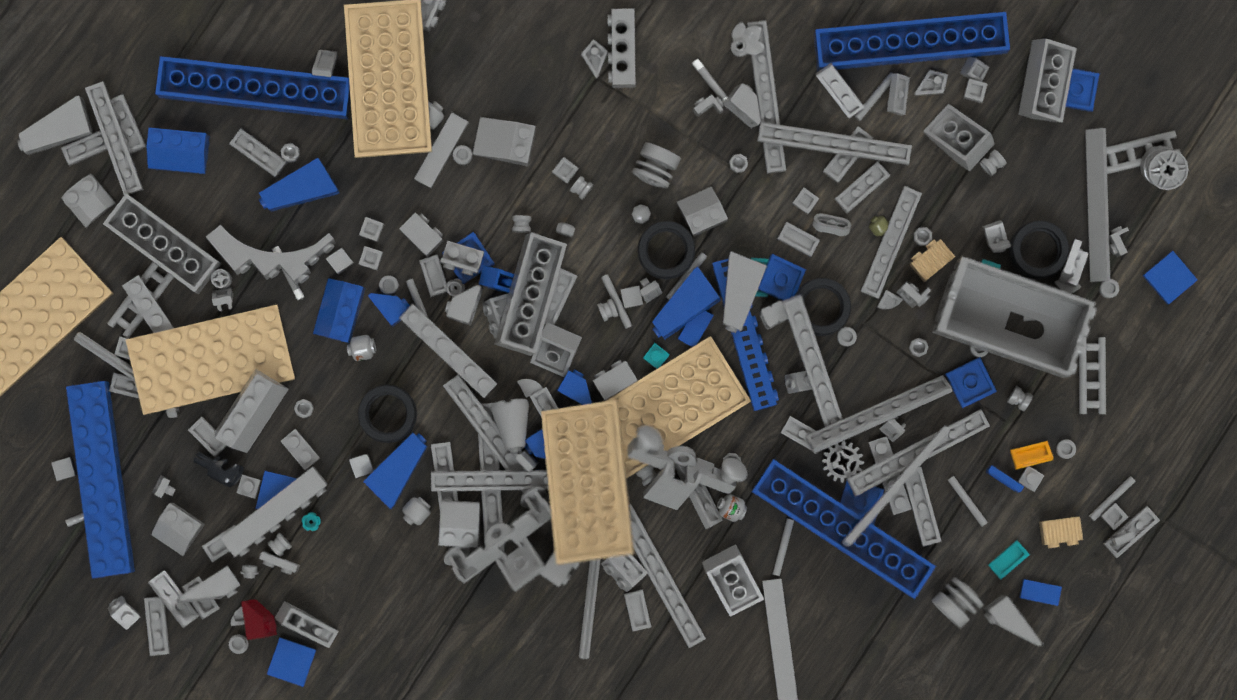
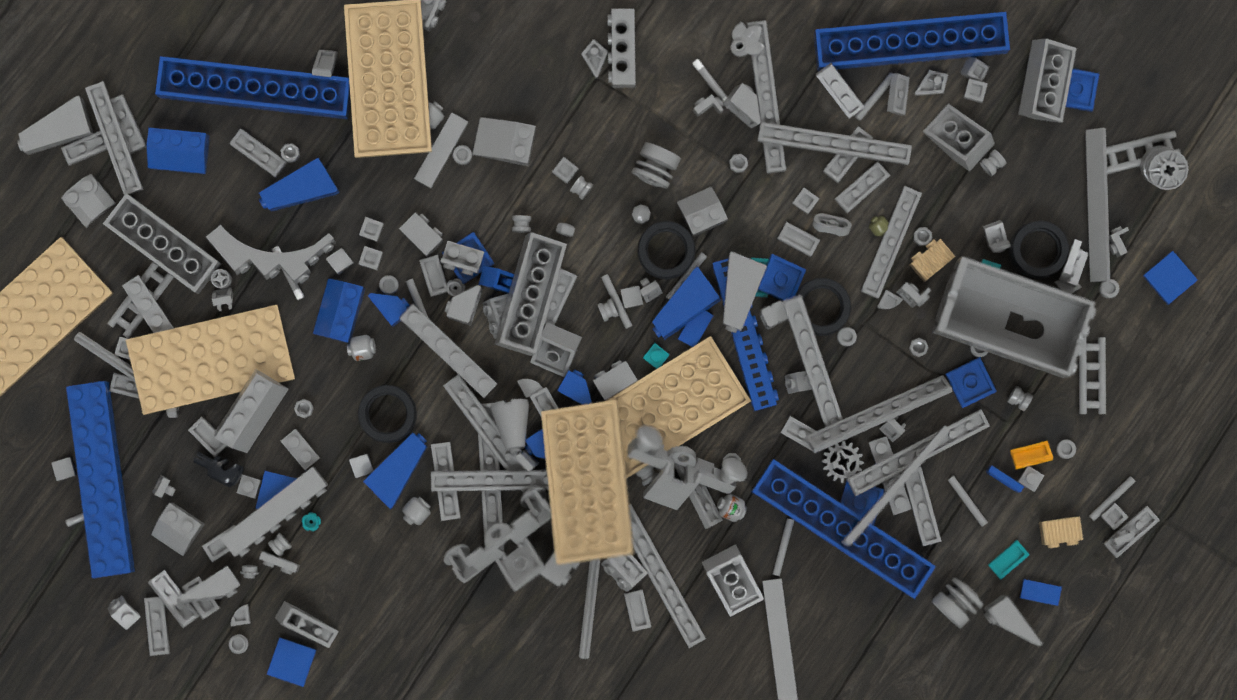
(258, 620): dark red slope -> none
(459, 523): light grey slope -> none

